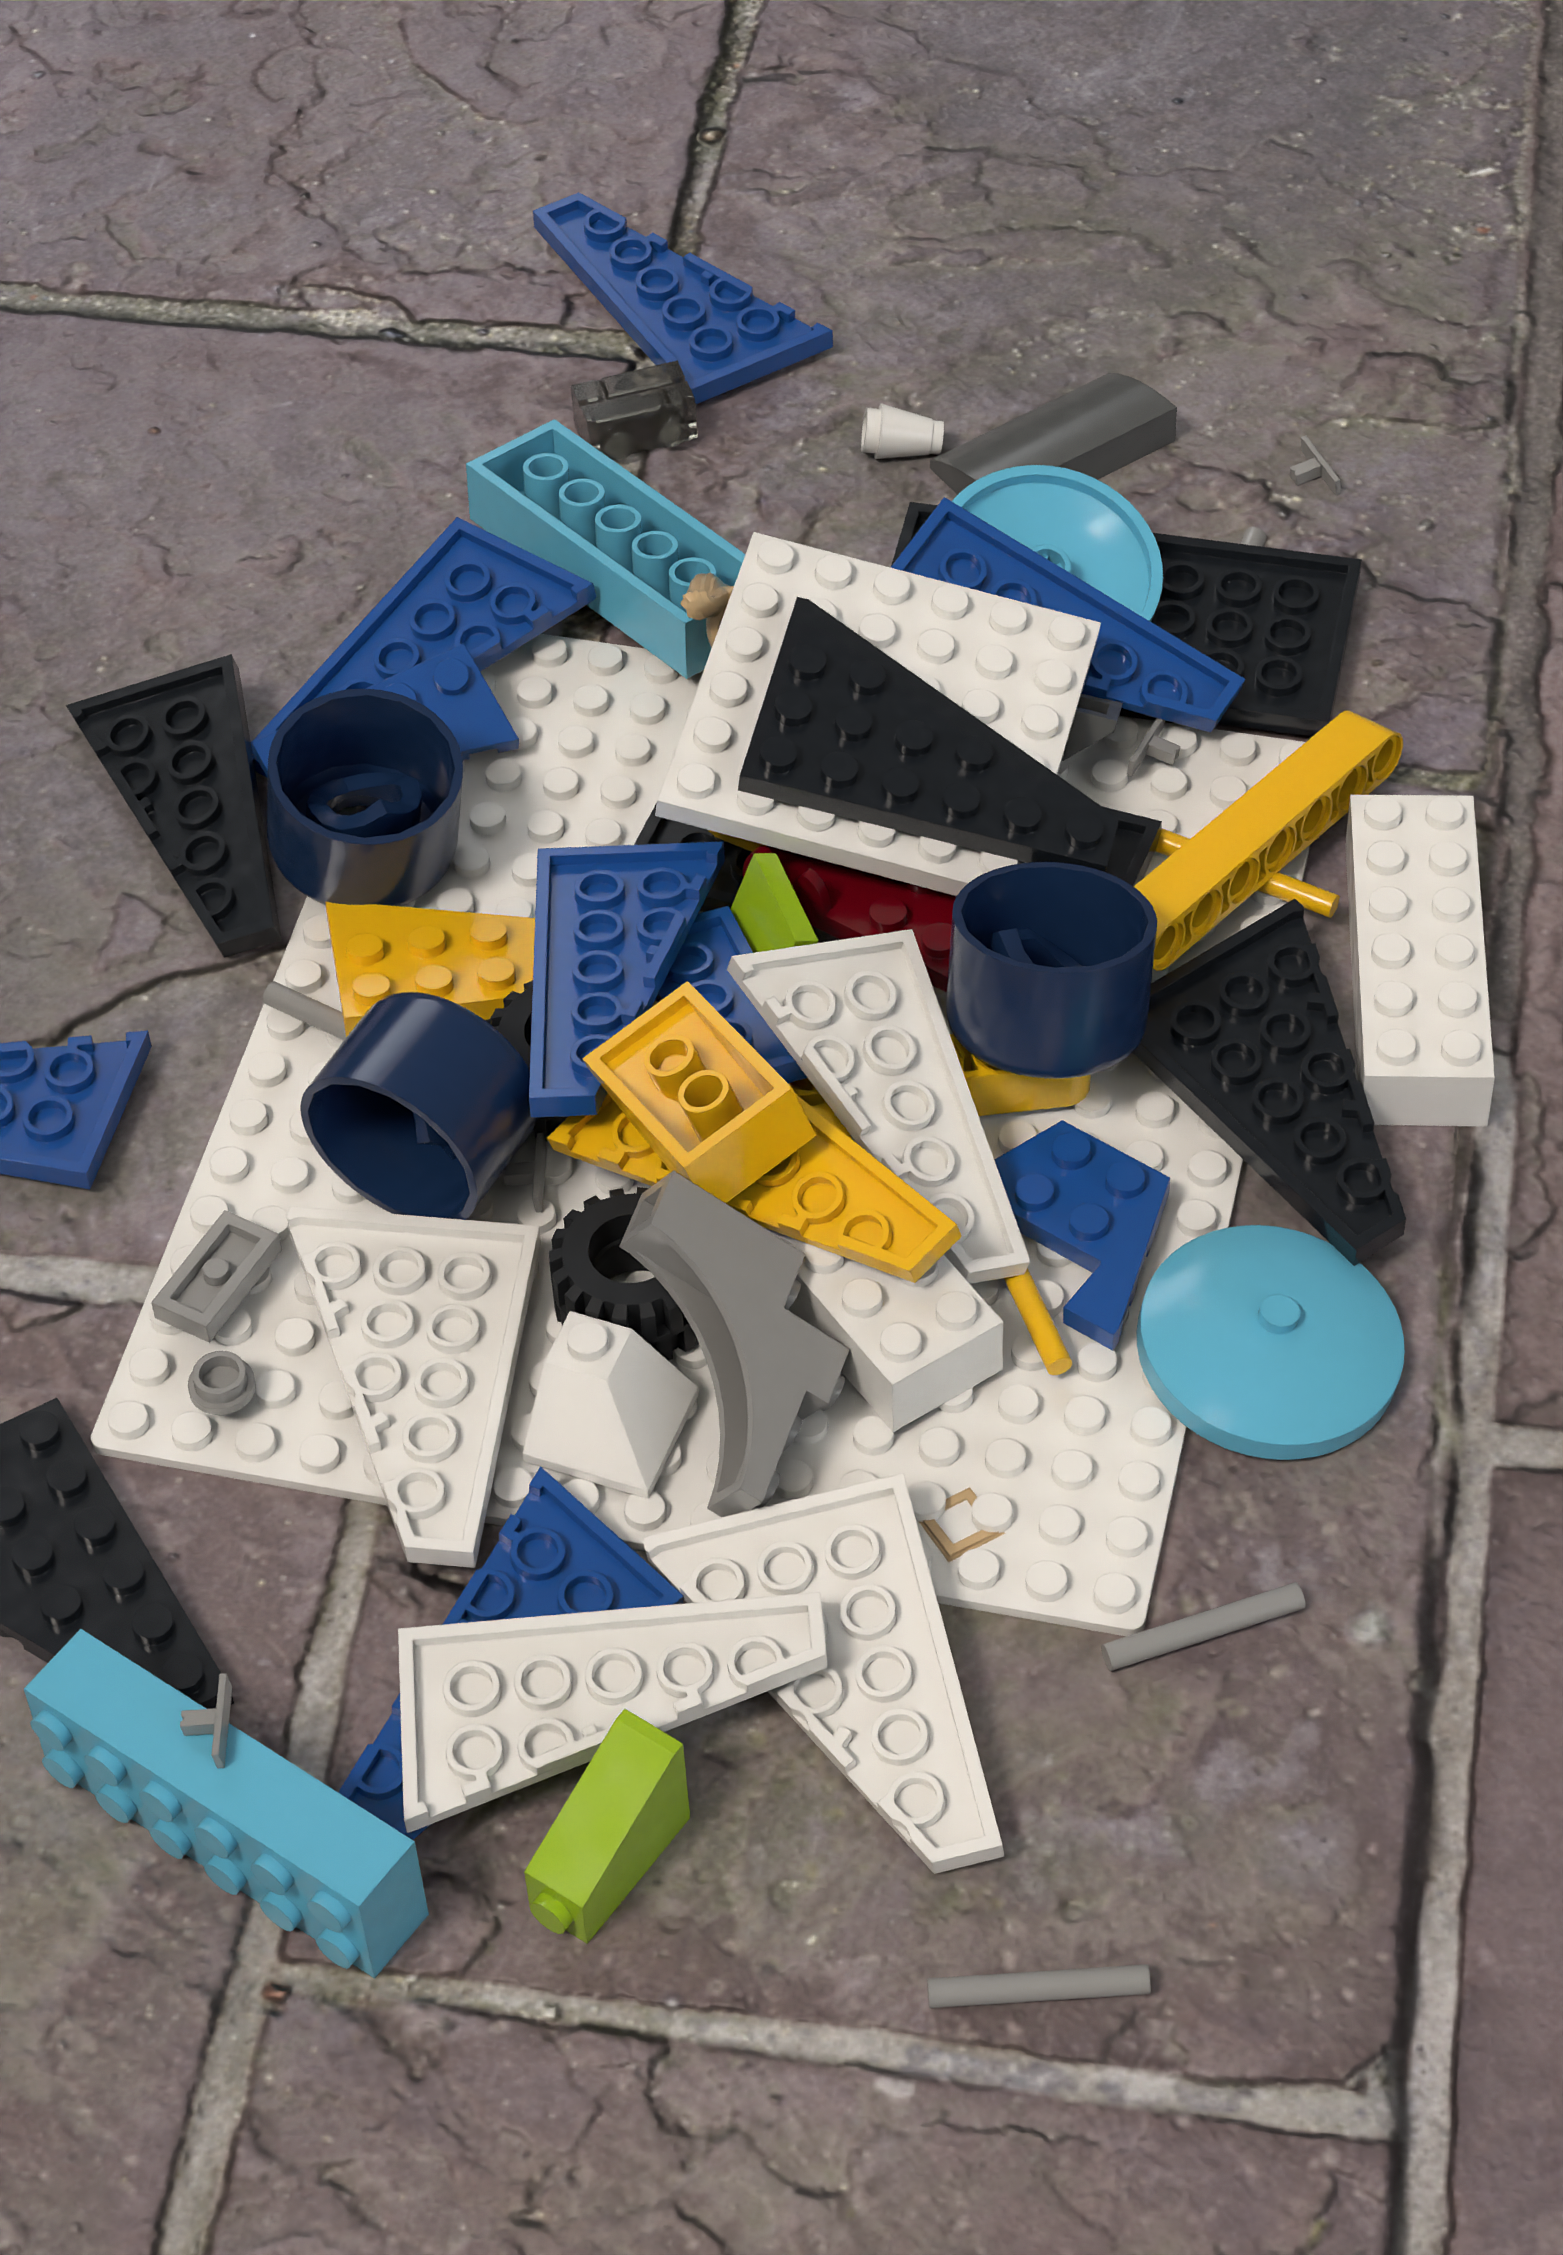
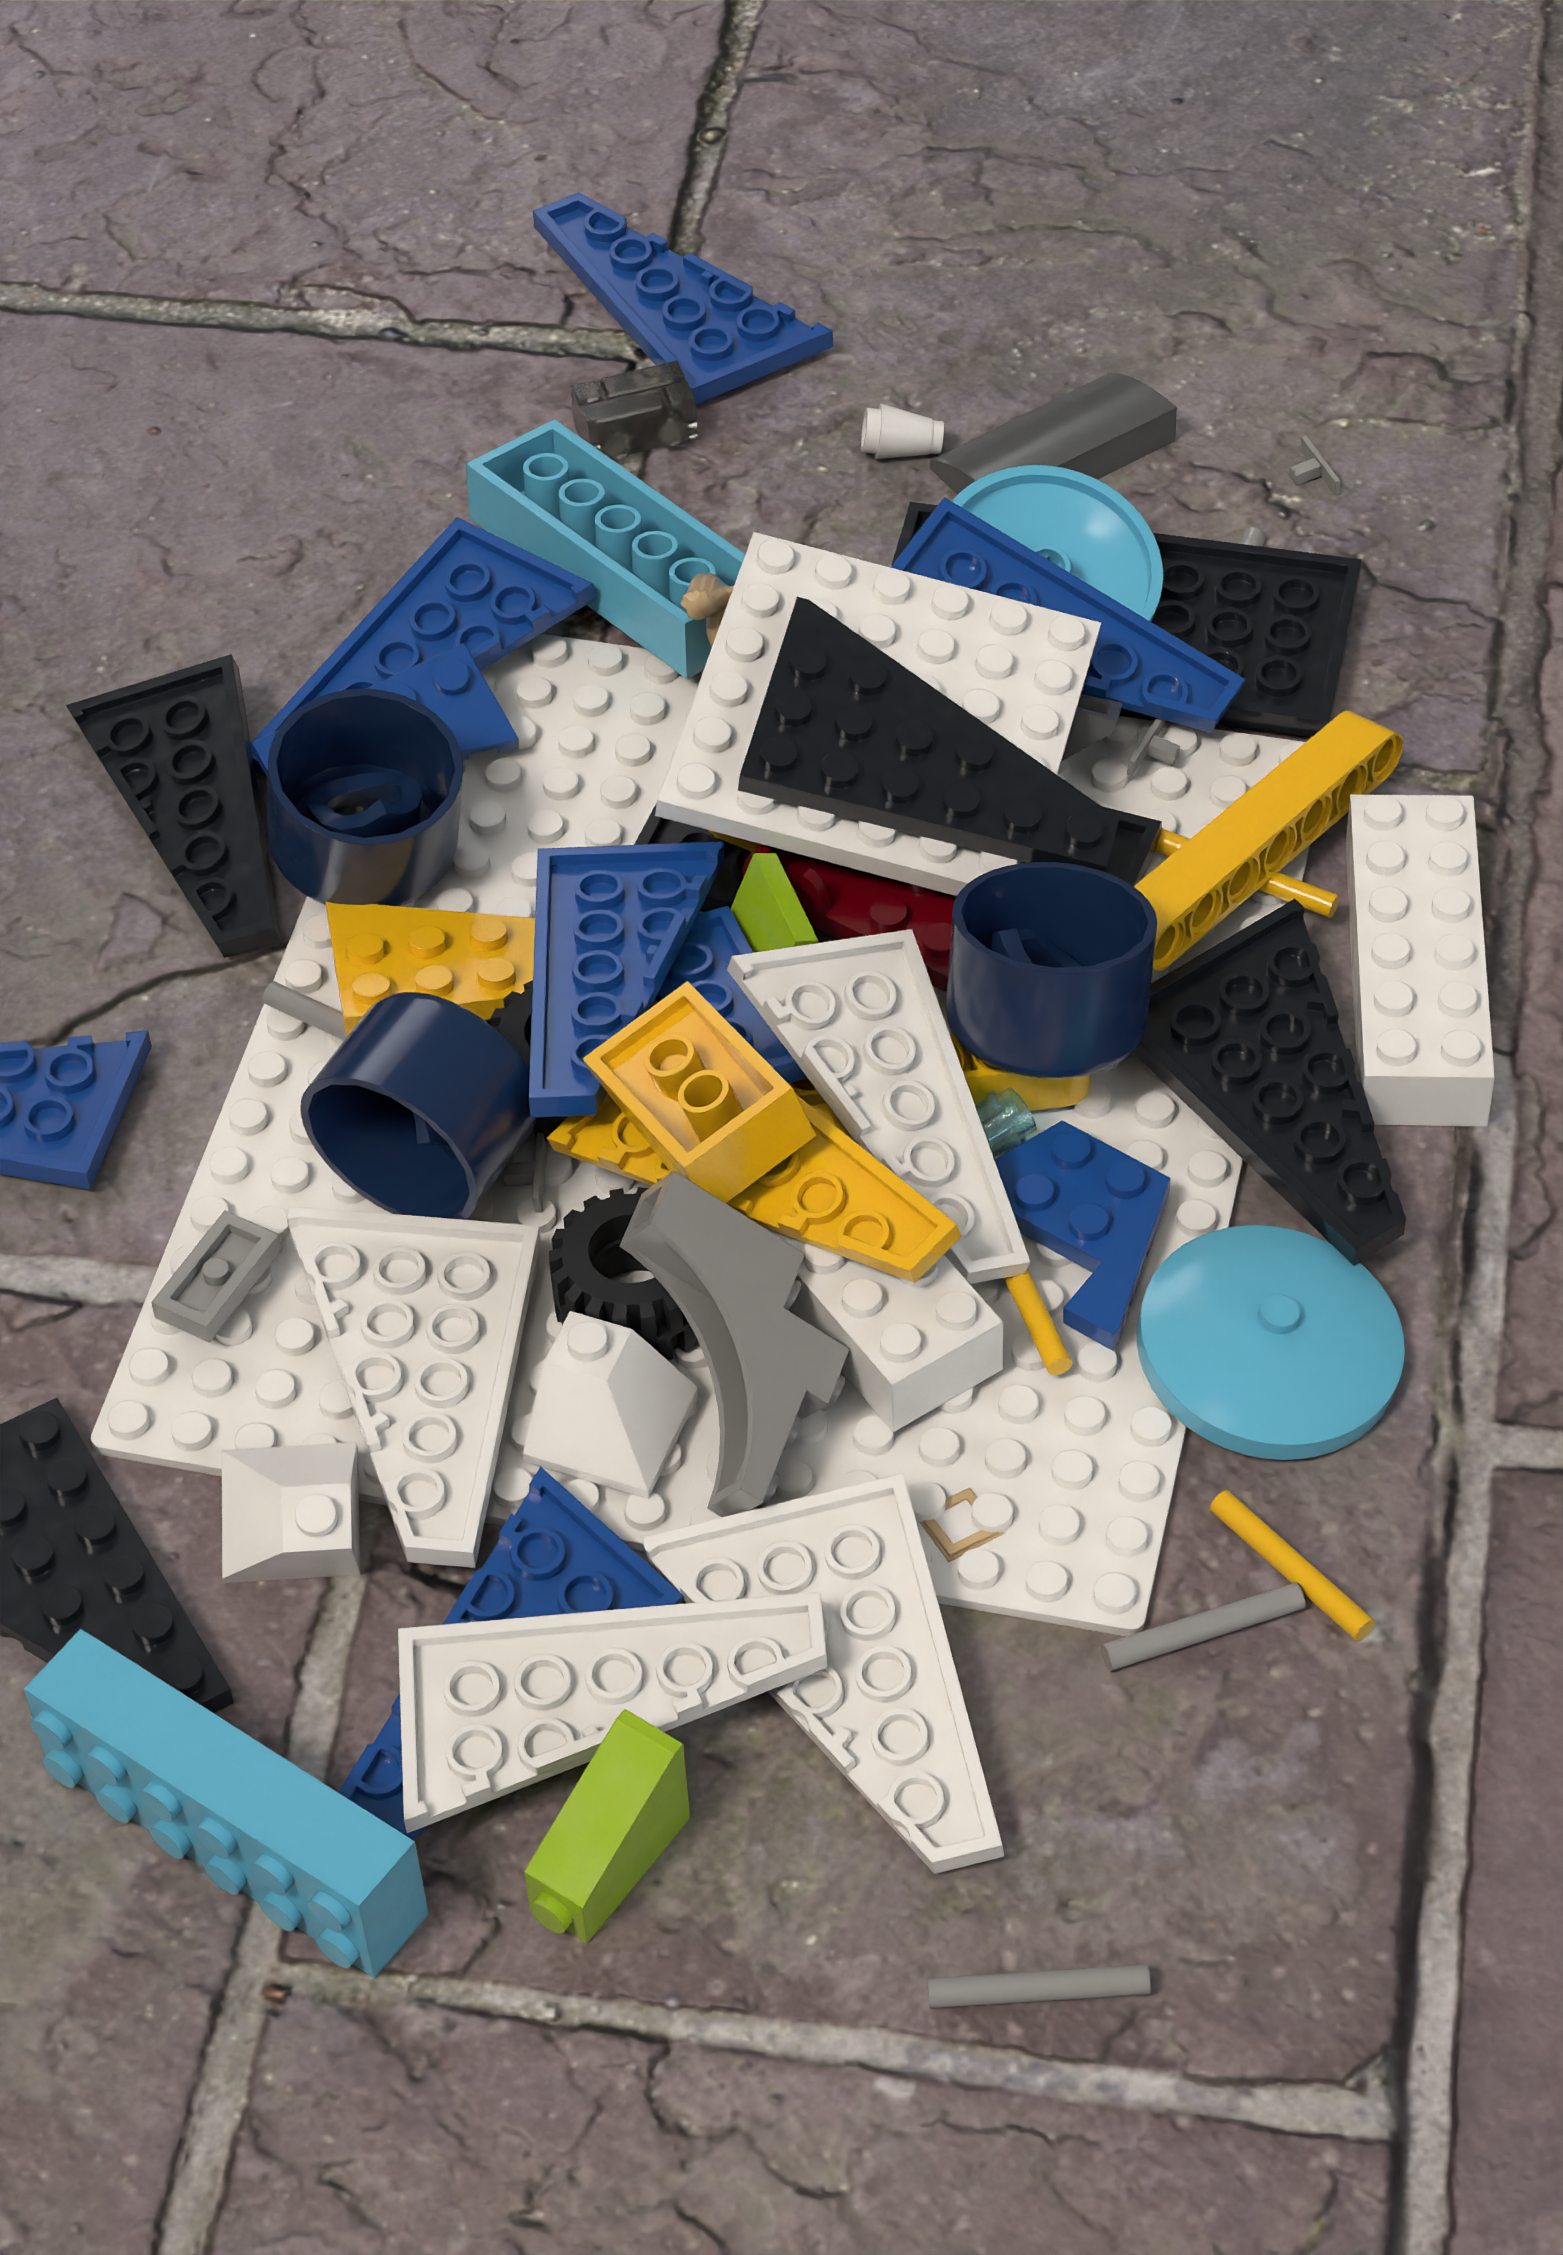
(212, 1721): light grey piece -> none
(221, 1383): light grey plate -> none
(290, 1512): none -> white slope
(1005, 1120): none -> clear light blue cone
(1292, 1565): none -> yellow bar

